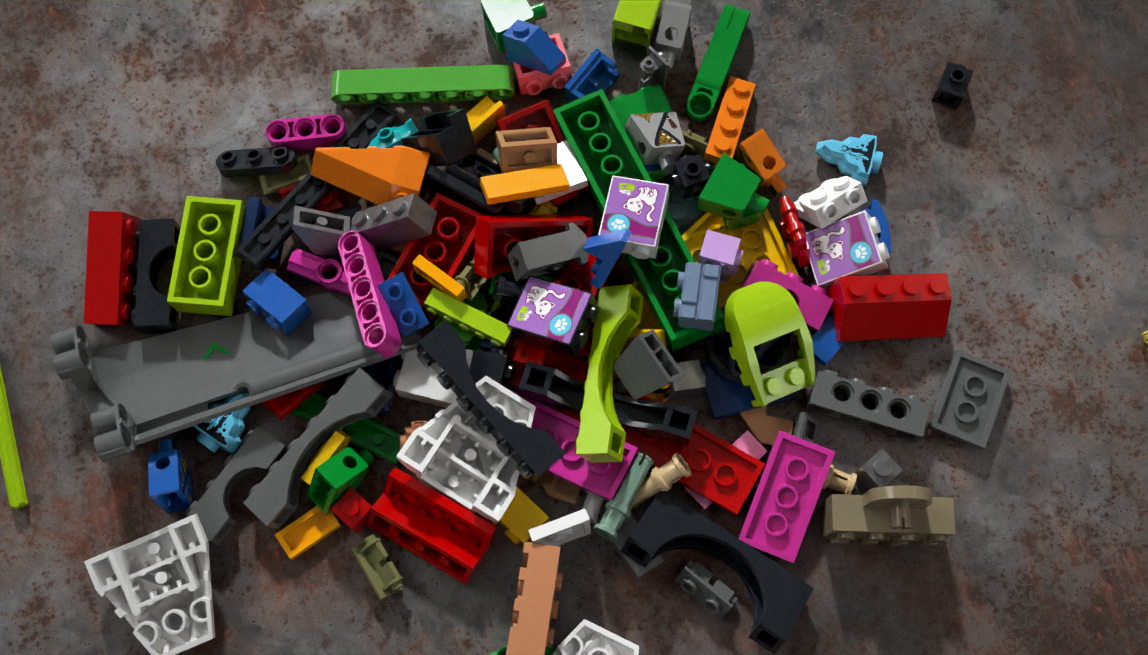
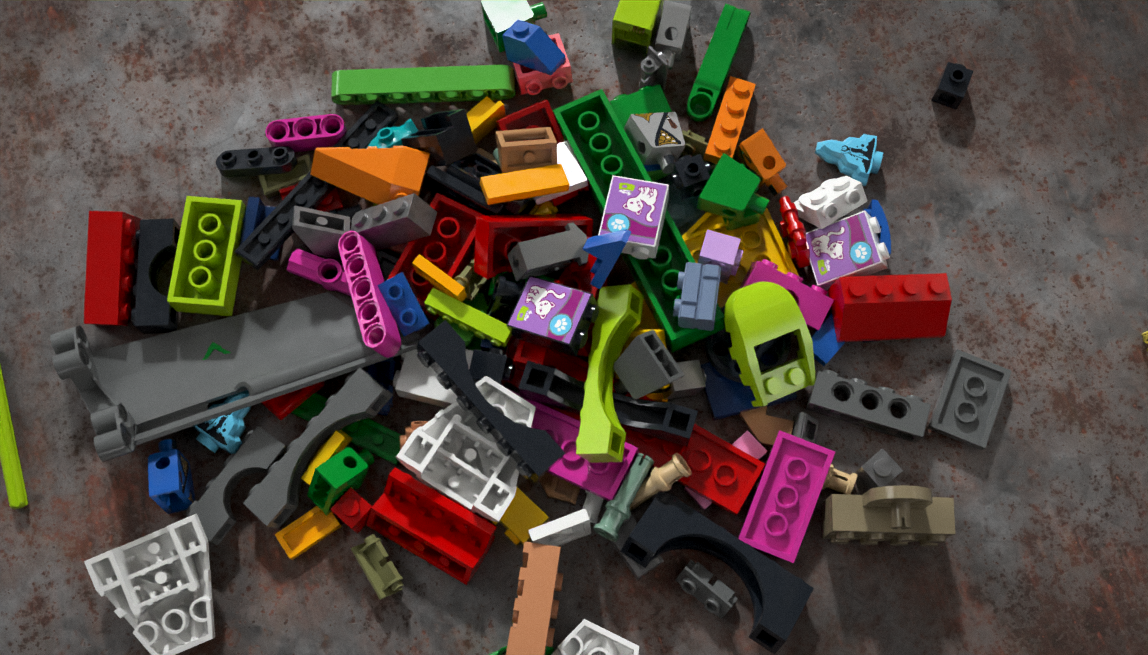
(277, 302): blue brick -> none
(595, 74): blue hinge -> none

